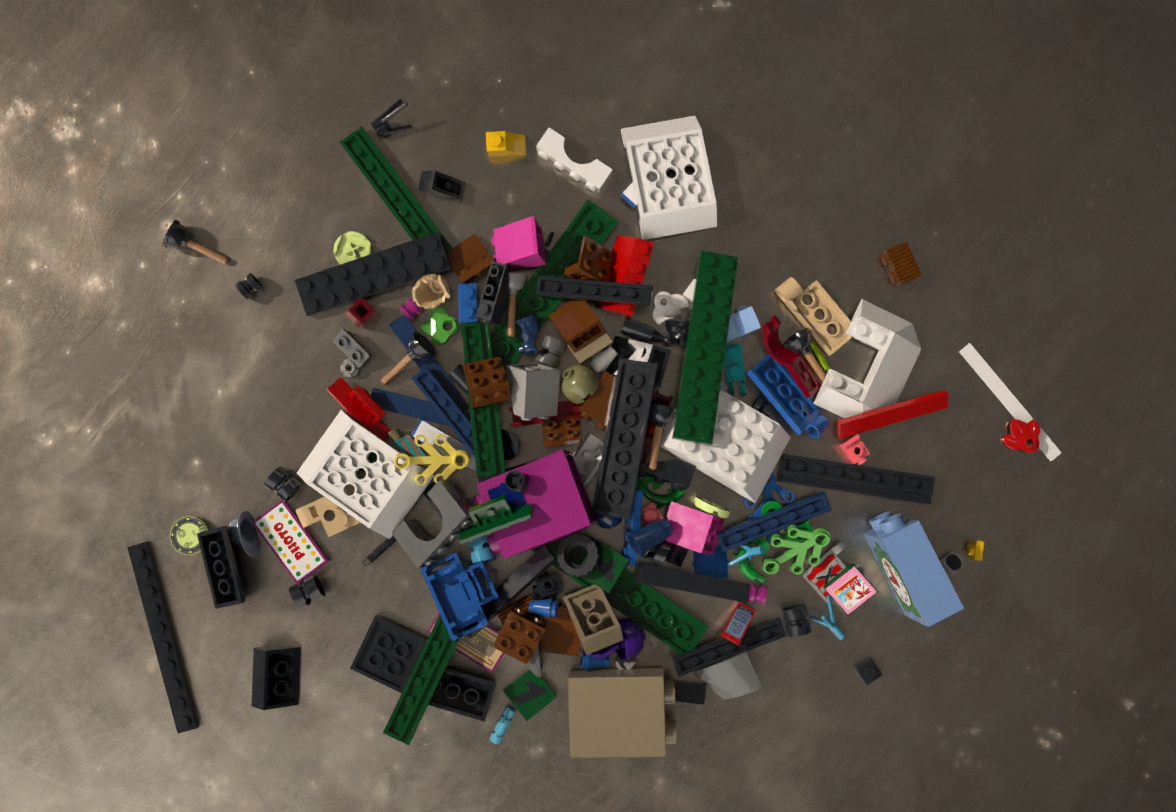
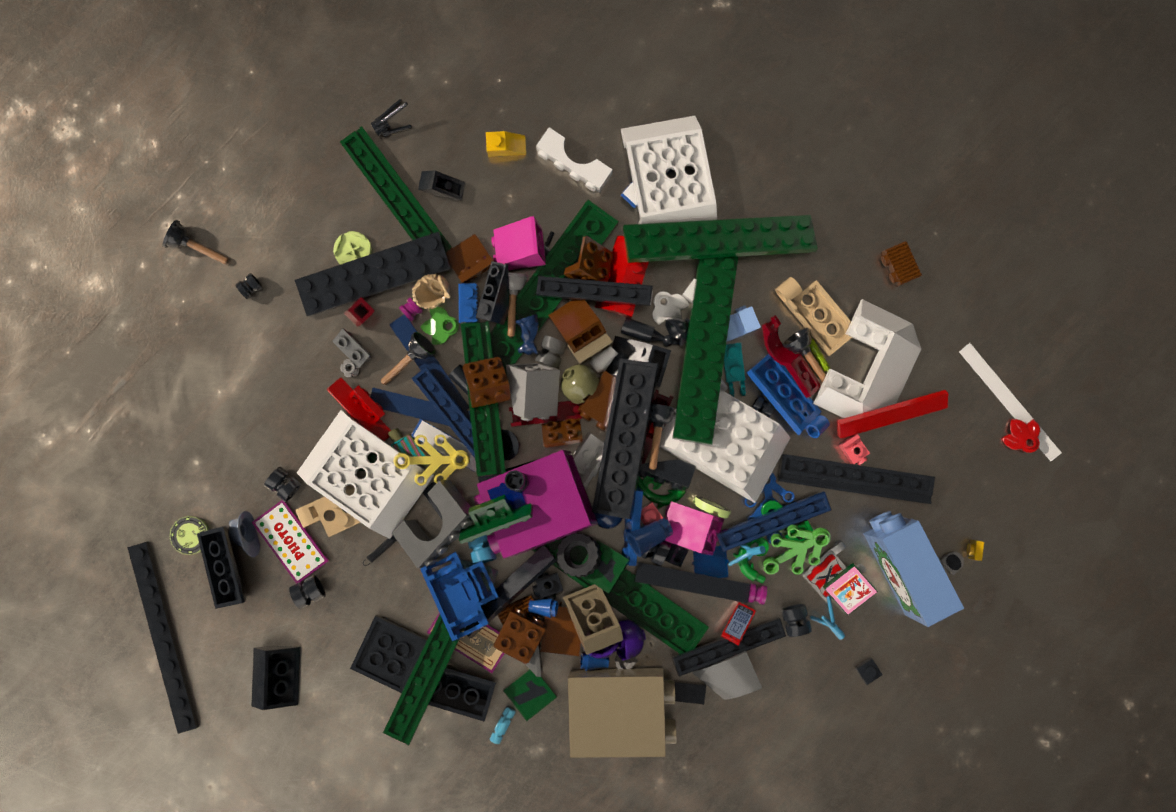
(719, 238): none -> dark green plate

